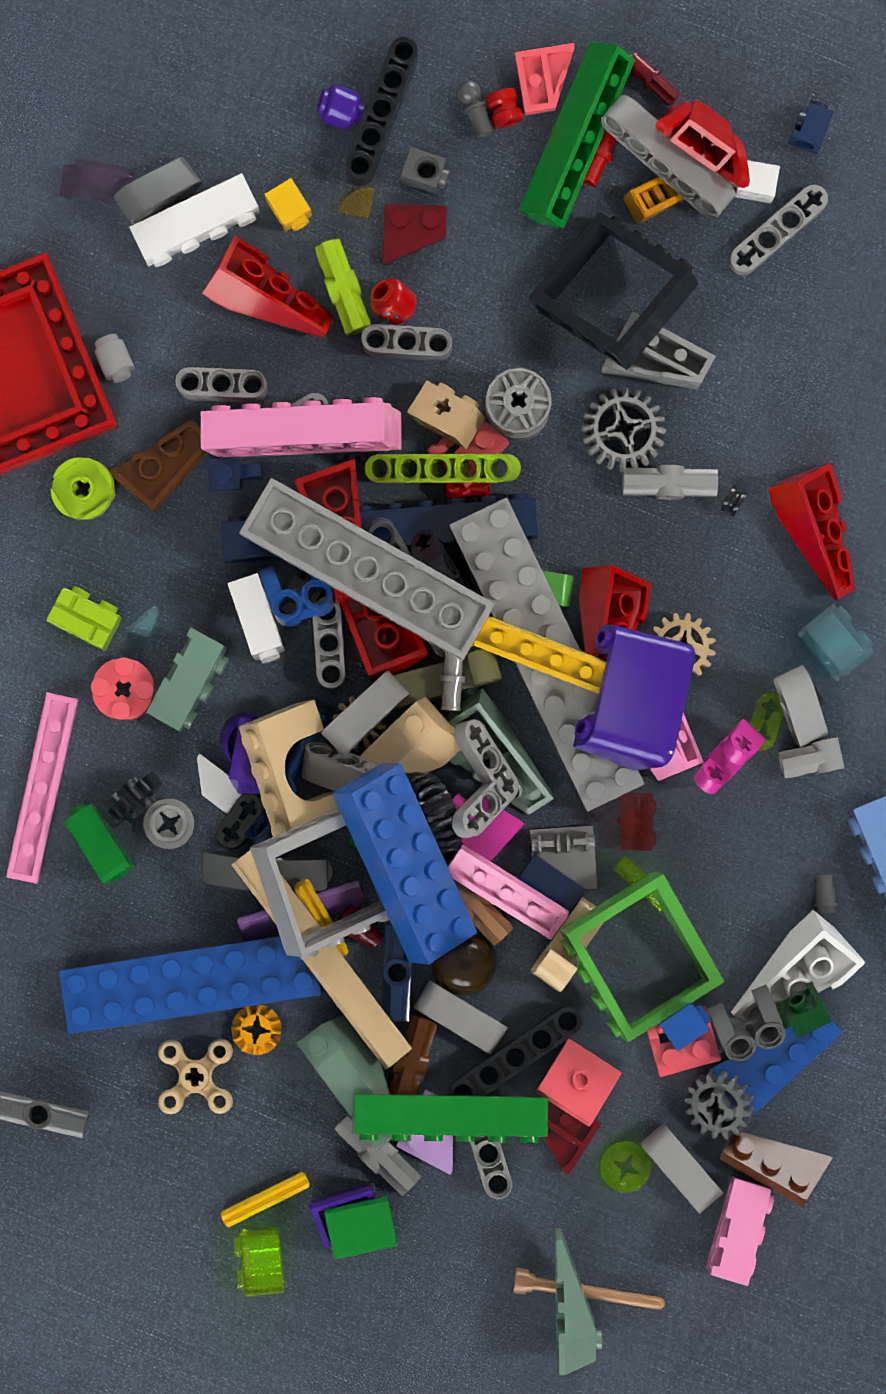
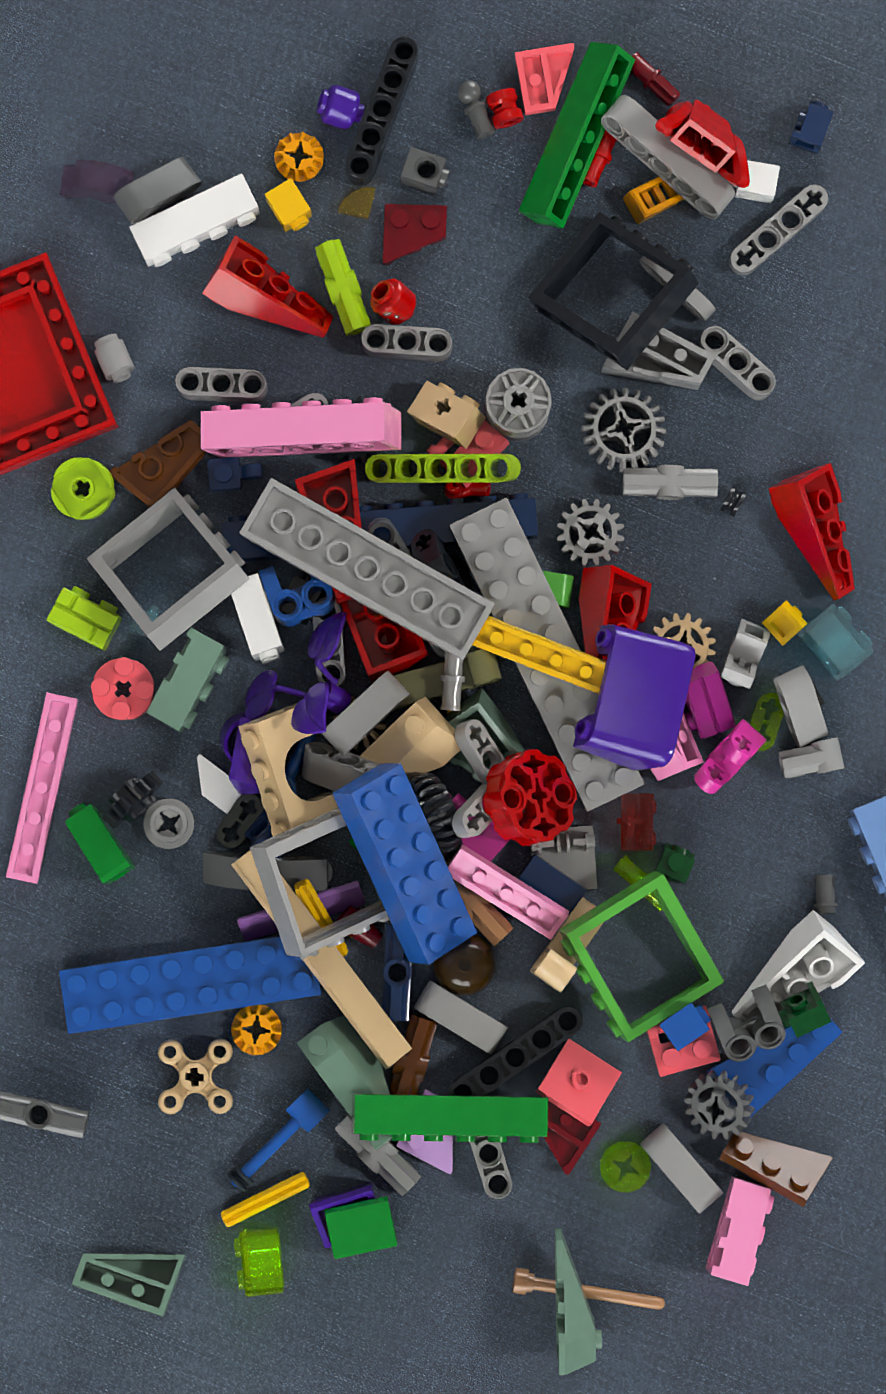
(131, 1279): none -> sand green wedge
(198, 600): none -> light grey window
(304, 1113): none -> blue piece
(309, 167): none -> light orange gear
(310, 712): none -> dark purple plant
(529, 797): none -> red connector
(602, 542): none -> light grey gear
(675, 863): none -> dark green brick
(696, 301): none -> light grey beam
(708, 702): none -> magenta brick
(741, 378): none -> light grey beam
(744, 654): none -> light grey brick
(785, 622): none -> yellow tile

